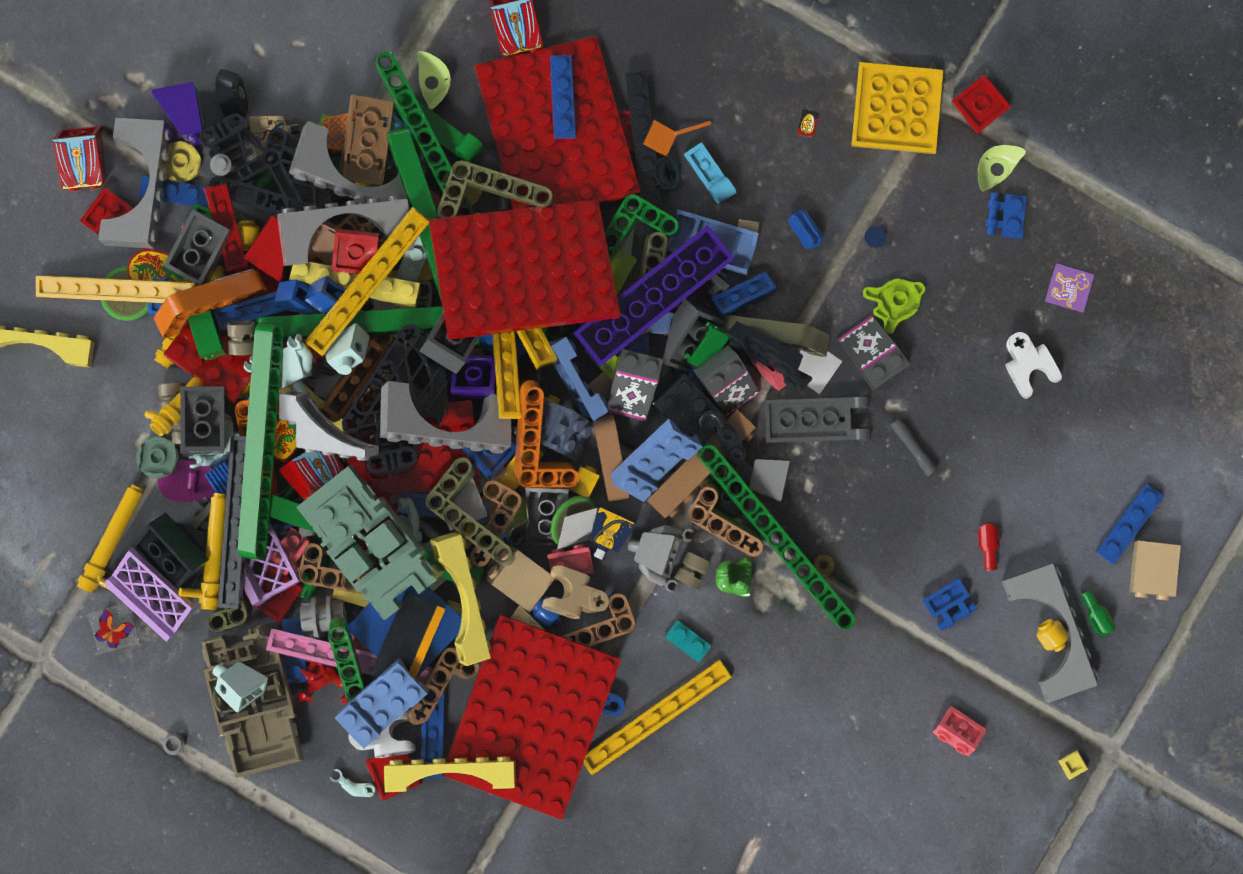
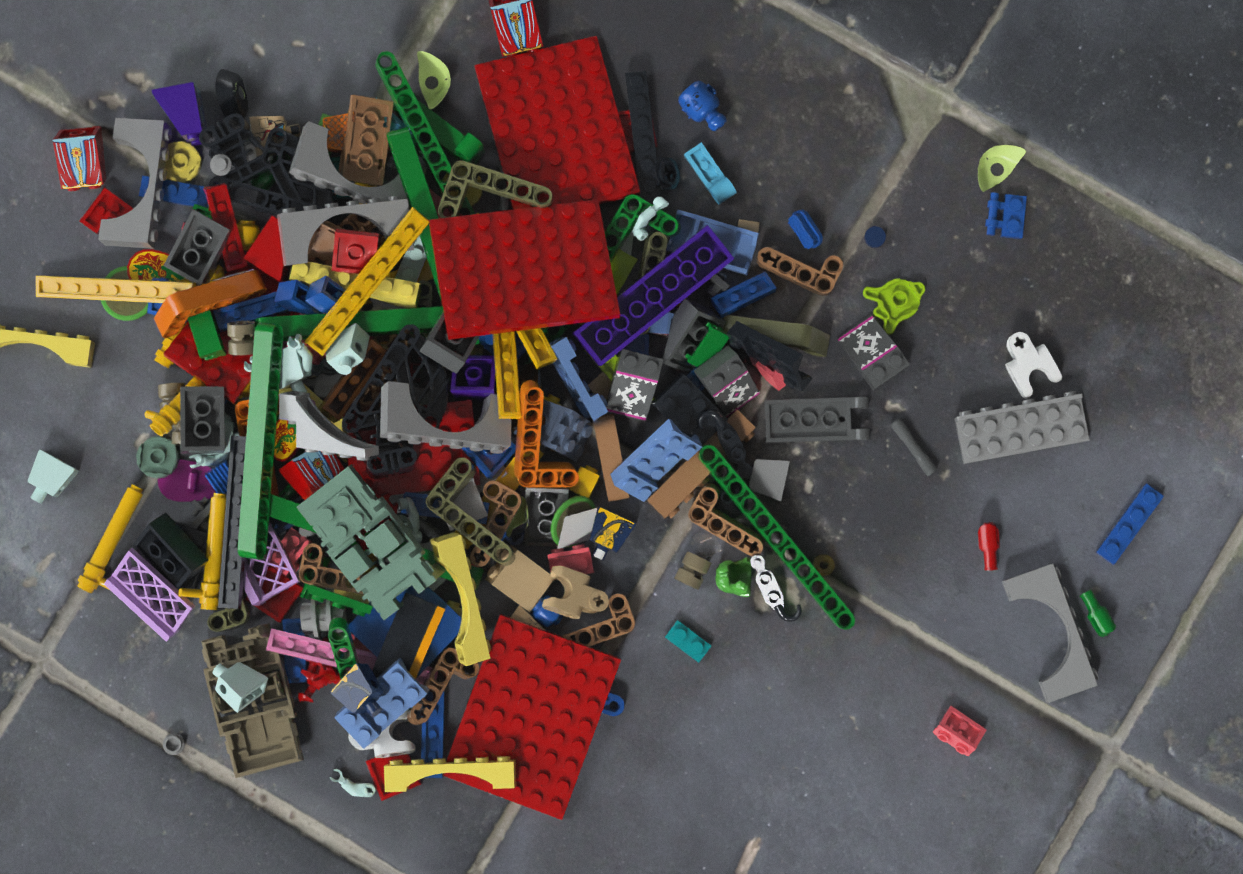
(49, 476): none -> light aqua torso
(113, 628): tile -> none
(340, 601): none -> green plate
(359, 690): none -> torso
(562, 97): blue plate -> none
(643, 219): none -> light aqua arm
(656, 717): yellow tile -> none
(658, 552): light grey torso -> none
(661, 137): orange piece -> none
(702, 104): none -> blue piece
(771, 589): none -> piece
(797, 267): none -> medium nougat beam
(808, 123): sticker -> none
(819, 368): white sticker -> none
(897, 108): yellow plate -> none
(946, 598): blue plate -> none
(980, 104): red plate -> none
(1021, 427): none -> light grey bracket
(1052, 635): yellow head -> none
(1069, 287): medium lavender sticker -> none
(1073, 764): light yellow tile -> none
(1154, 570): tan brick -> none

